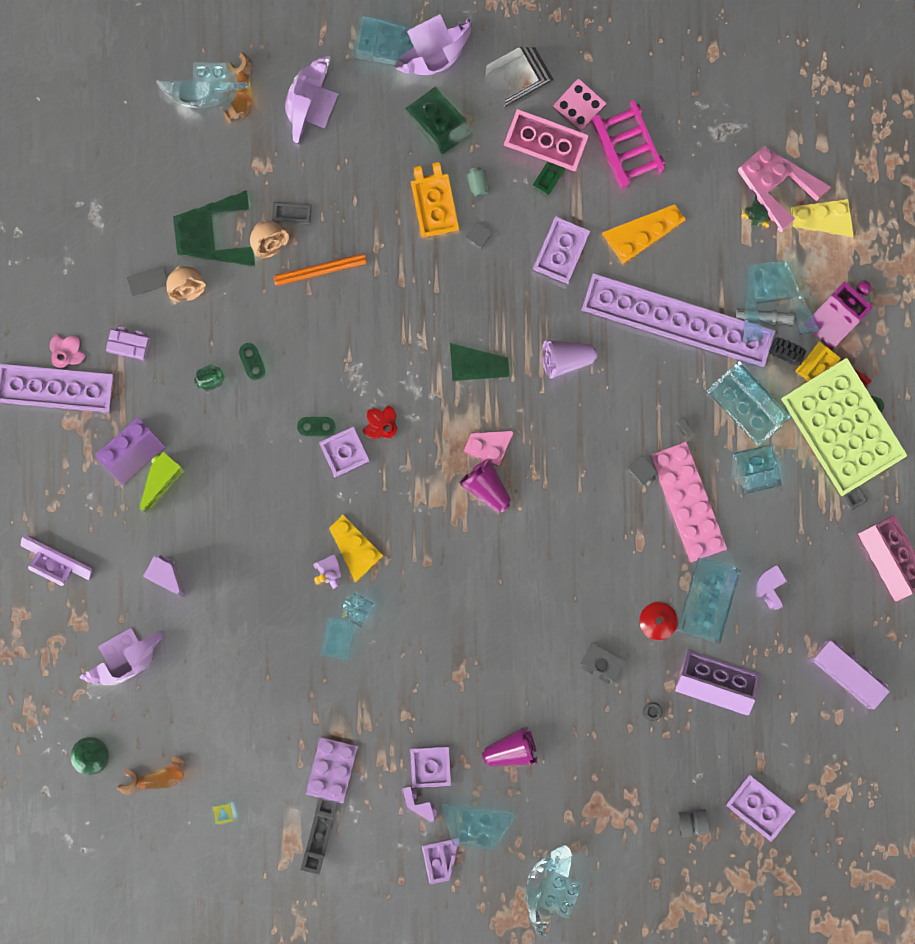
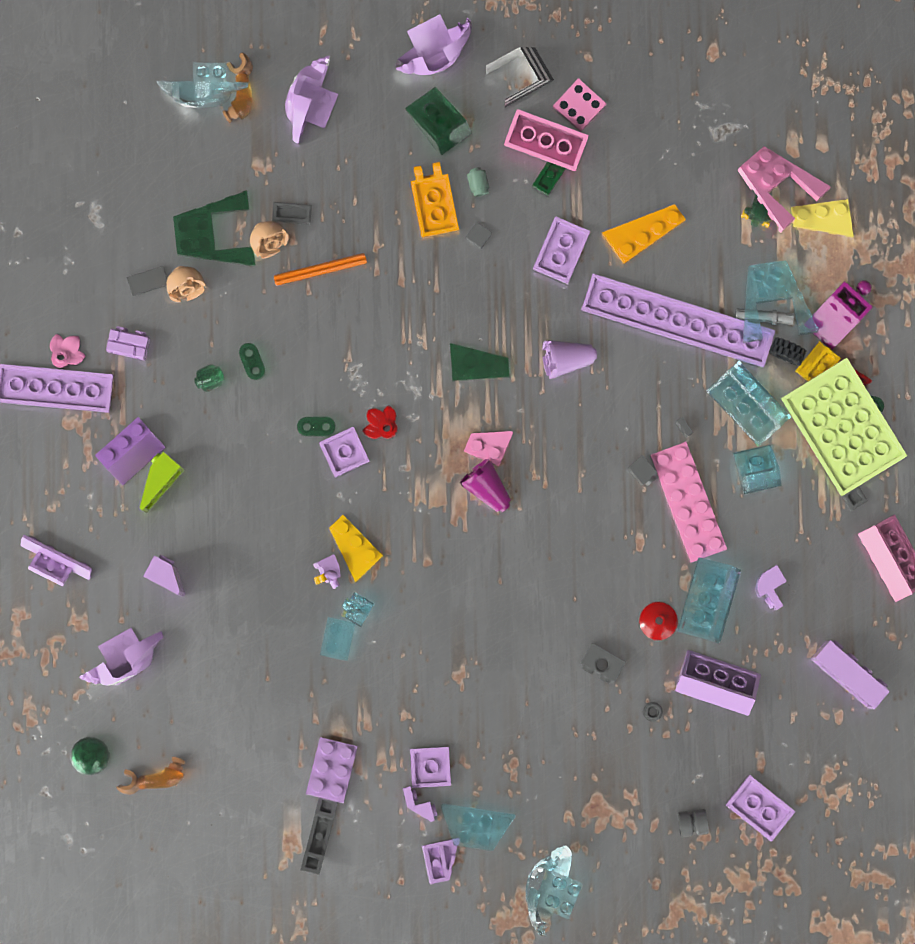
(222, 814): clear light blue tile -> none
(381, 41): clear light blue slope -> none
(512, 750): magenta cone -> none
(608, 143): dark pink fence -> none

